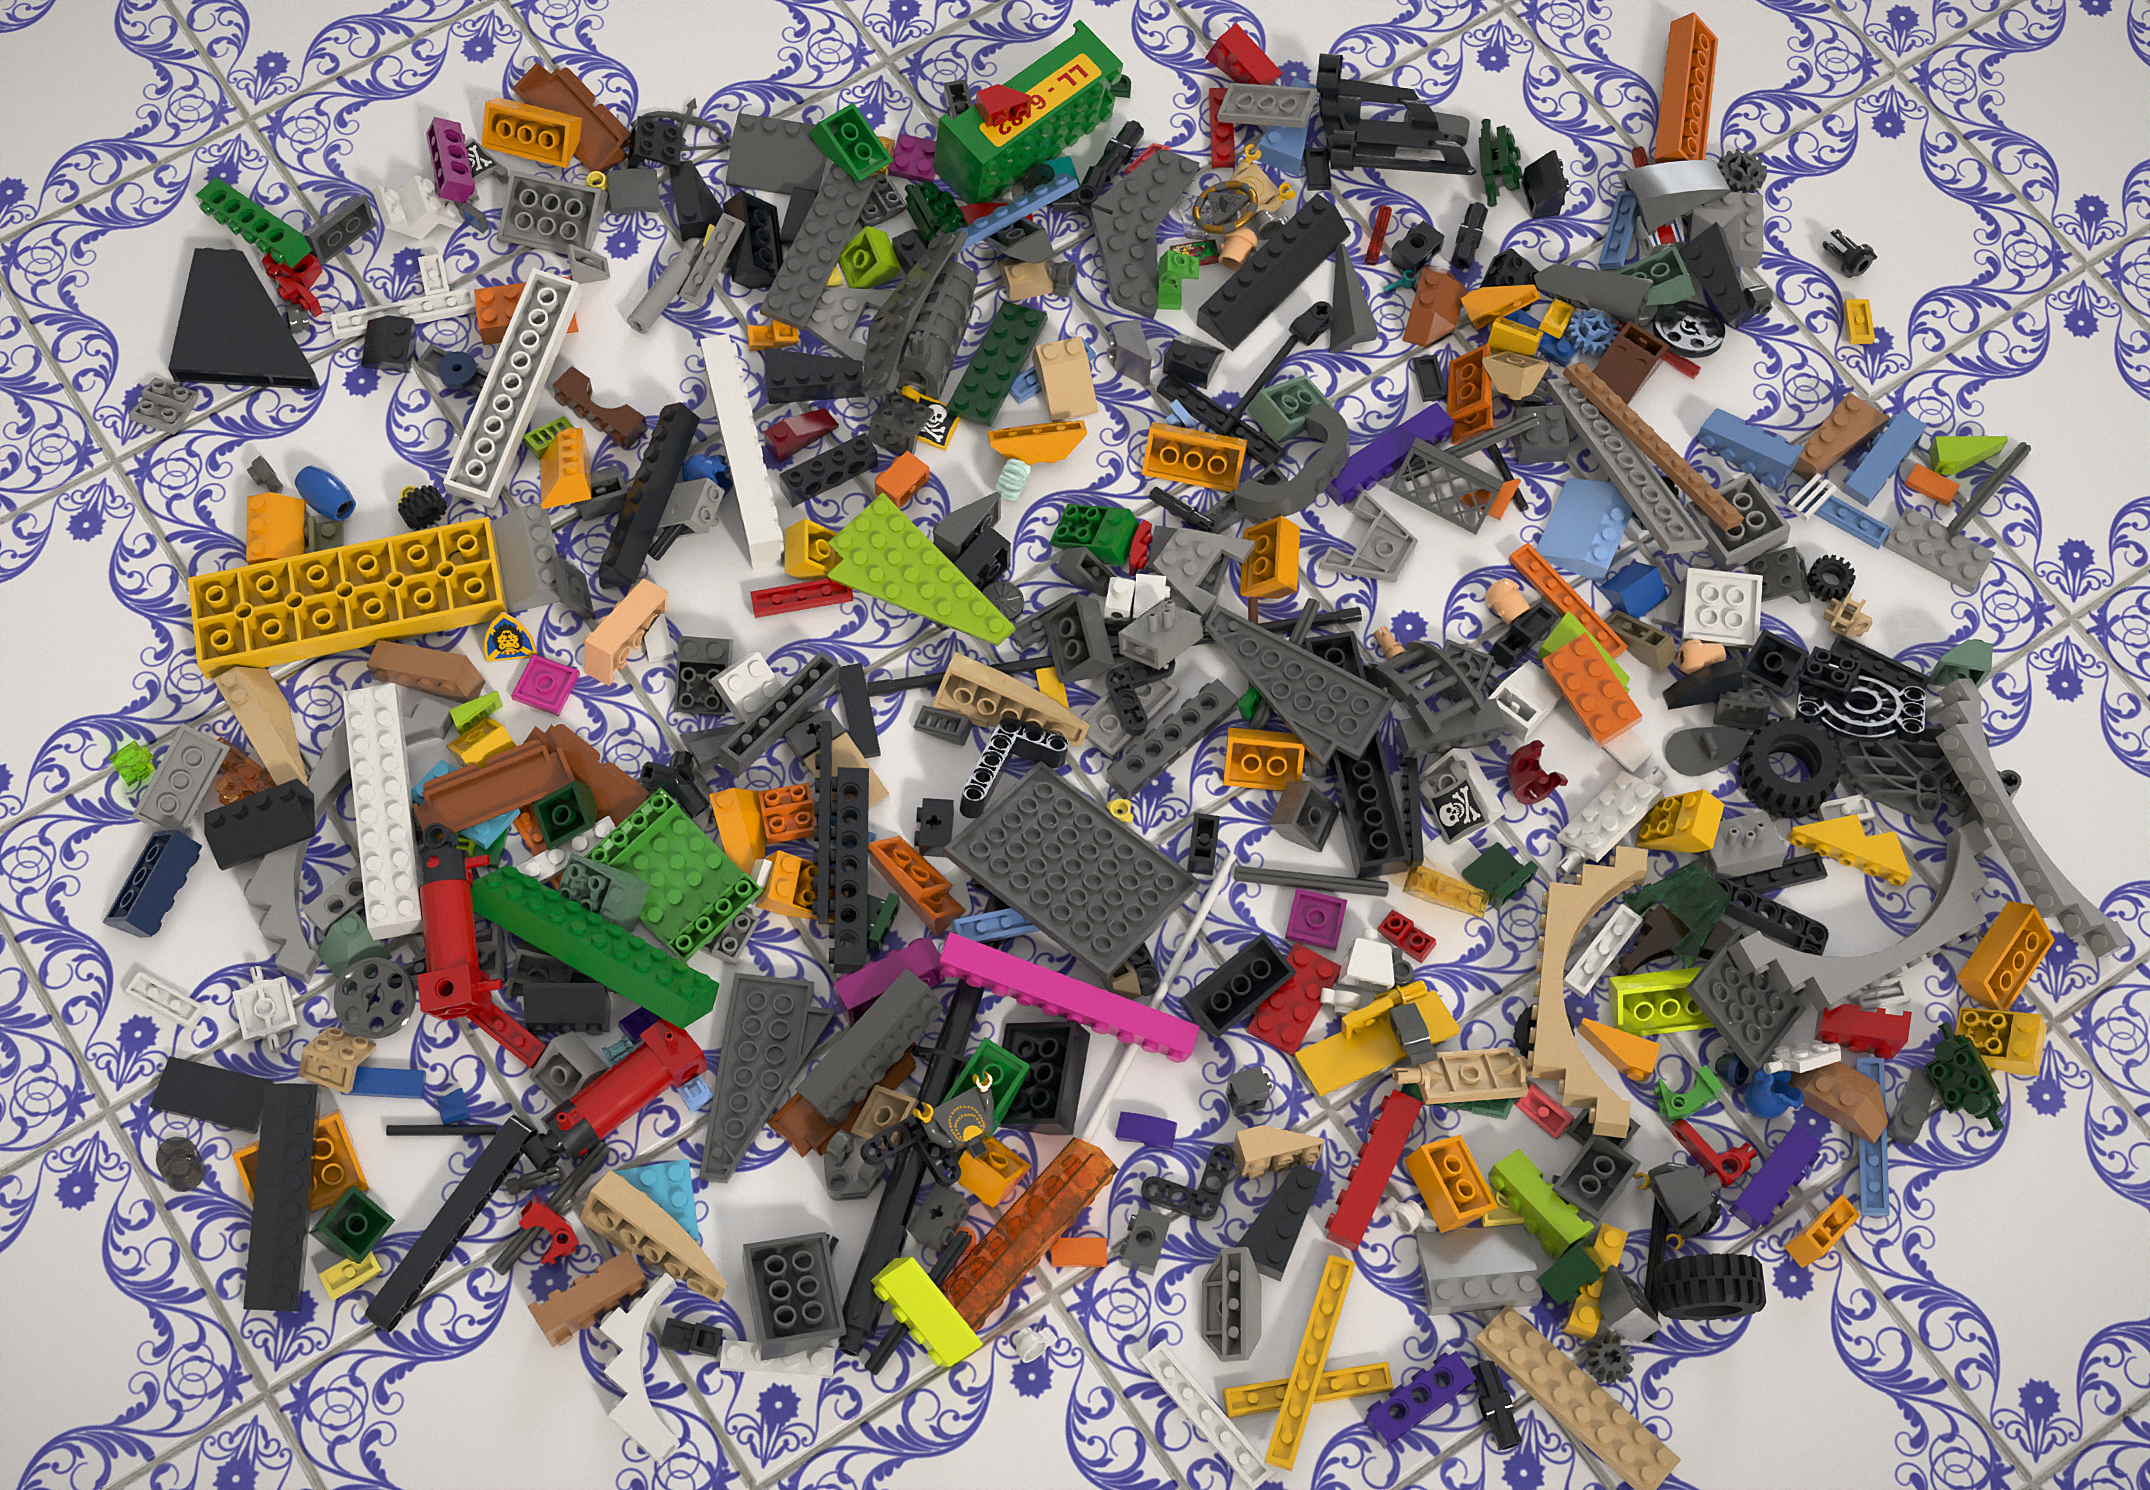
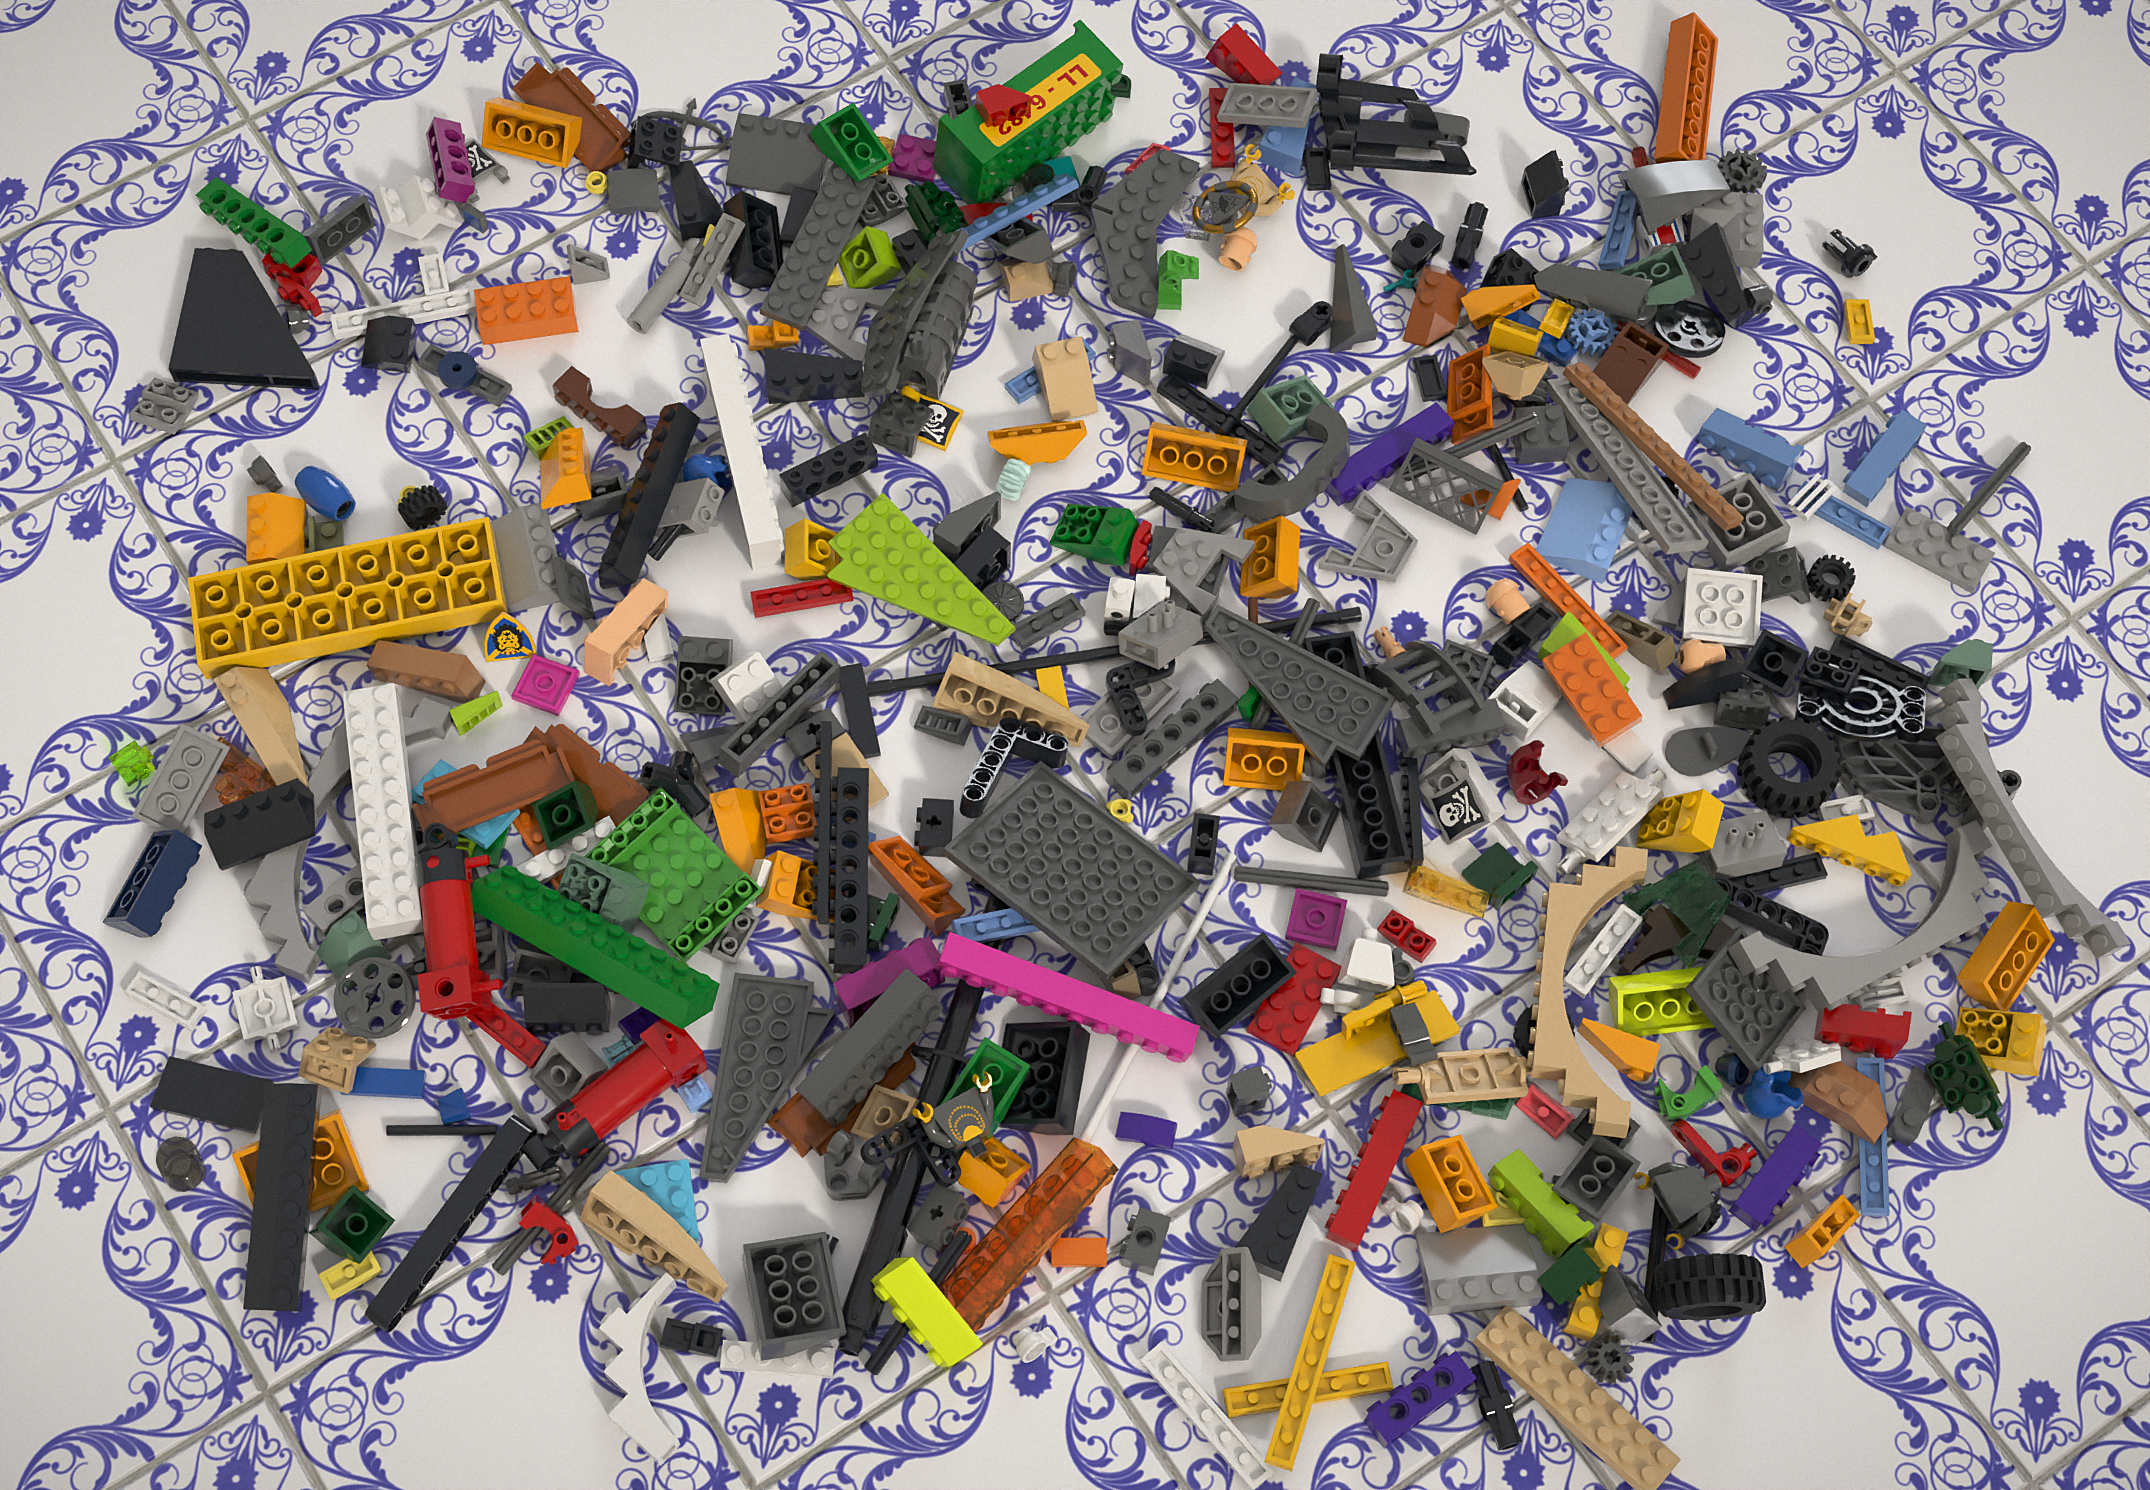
(480, 743): yellow slope -> none
(512, 388): white brick -> none
(550, 213): light grey slope -> none
(588, 1298): medium nougat wedge -> none
(797, 433): dark red slope -> none
(902, 479): orange brick -> none
(996, 363): dark green plate -> none
(1078, 640): dark grey slope -> none
(1085, 570): dark grey slope -> none
(1120, 149): black piece -> none
(1179, 416): light blue tile -> none
(1202, 1195): black beam -> none
(1204, 250): tile -> none
(1269, 224): light grey piece -> none
(1273, 273): black slope -> none
(1378, 235): clear red axle -> none
(1492, 160): dark green piece -> none
(1635, 589): blue slope -> none
(1840, 434): medium nougat wedge -> none
(1932, 484): orange tile -> none
(1956, 453): lime slope -> none

